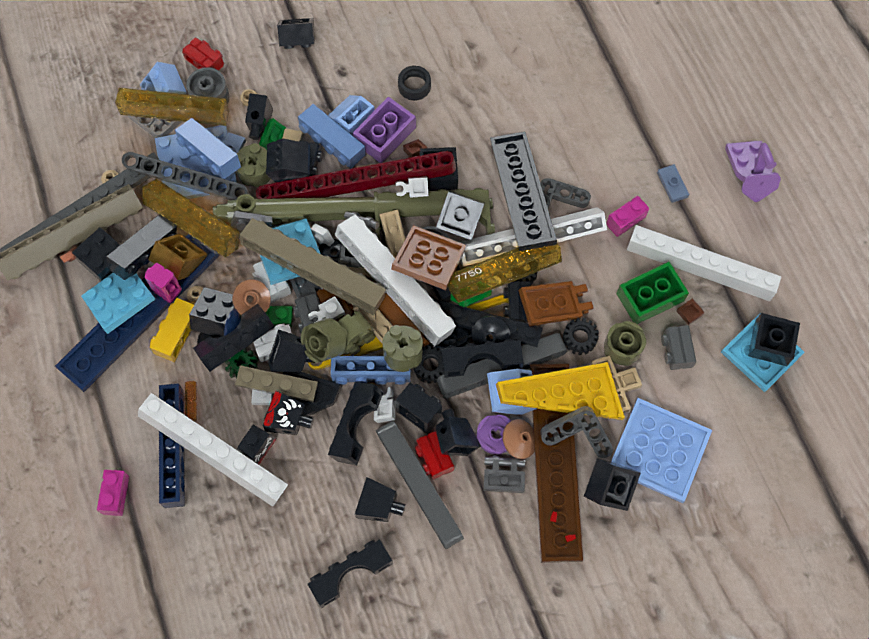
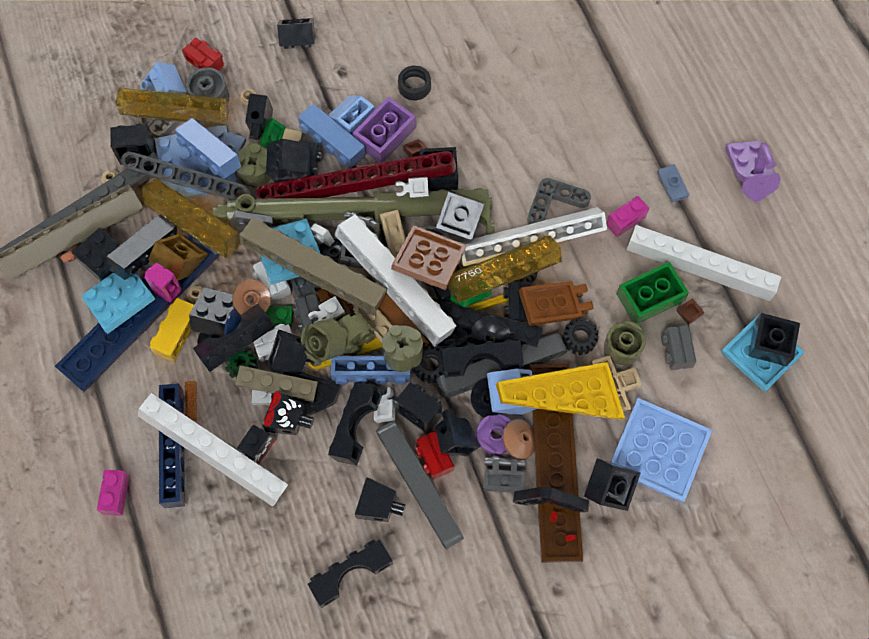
(131, 139): none -> black brick
(481, 406): none -> black dish
(523, 192): plate -> none
(550, 495): none -> black beam
(579, 424): dark grey beam -> none

